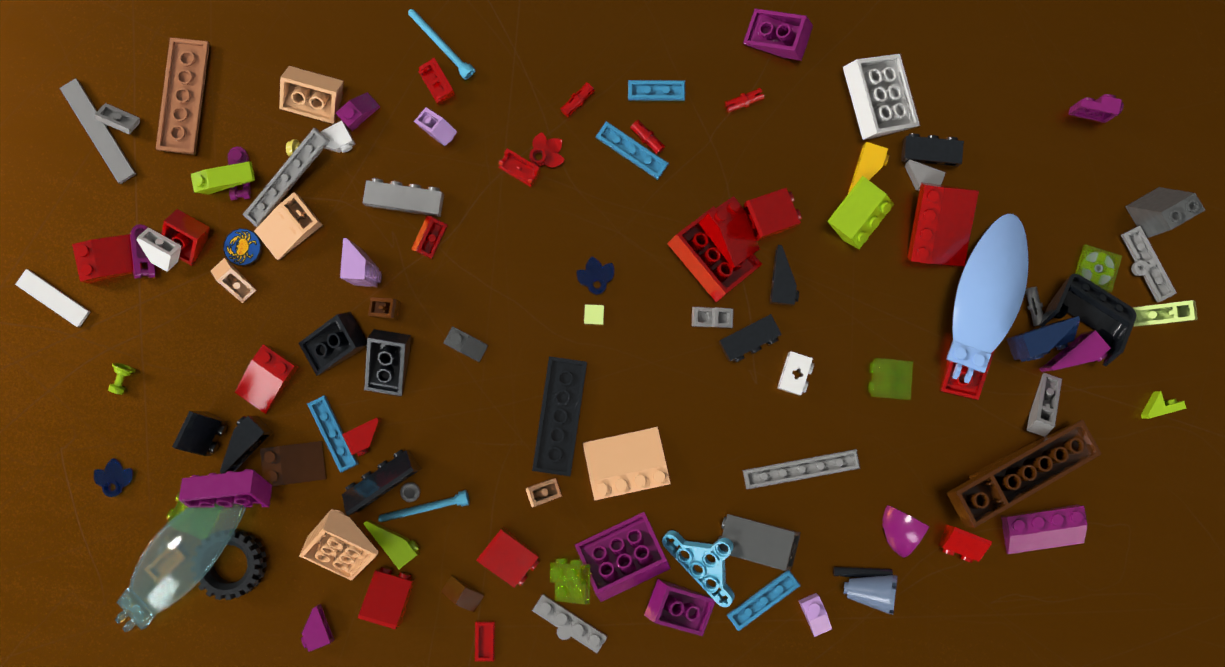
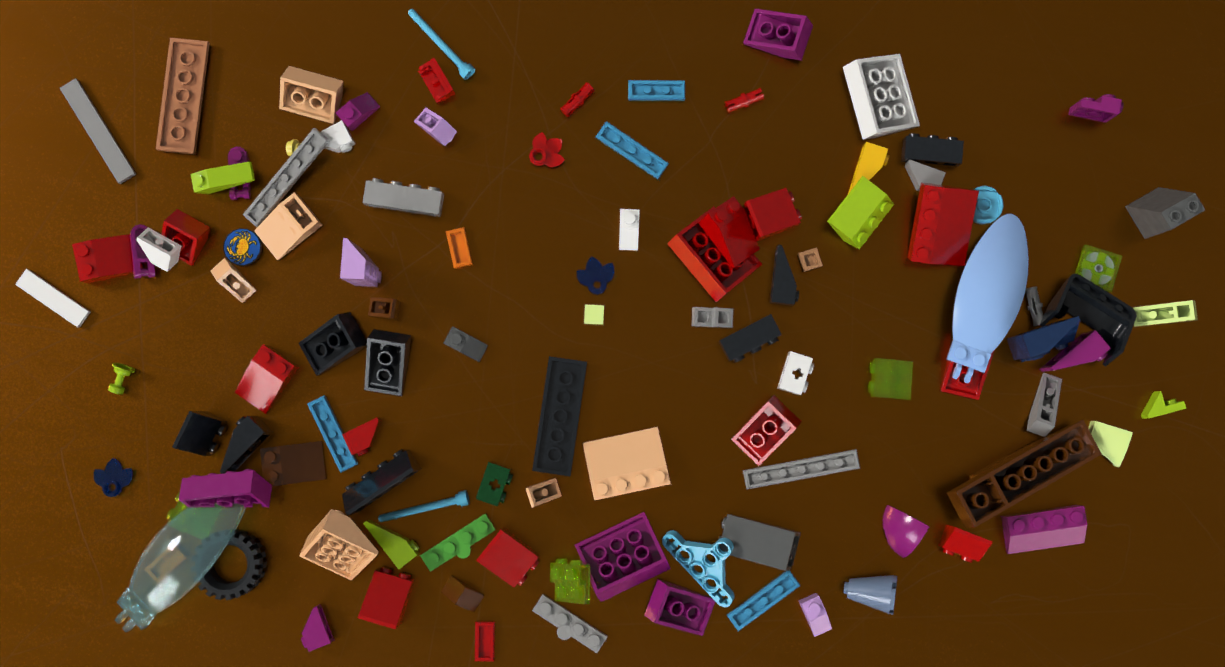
(117, 118): light grey plate -> none
(410, 492): light grey tile -> none
(429, 236): red slope -> none
(458, 543): none -> bright green hinge
(459, 247): none -> orange tile
(486, 492): none -> dark green brick
(519, 167): red hinge -> none
(629, 229): none -> white slope
(647, 137): red pin -> none
(766, 430): none -> red slope
(810, 259): none -> medium nougat plate
(860, 572): black piece -> none
(988, 205): none -> medium azure tile
(1111, 441): none -> yellowish green slope
(1148, 264): light grey hinge -> none

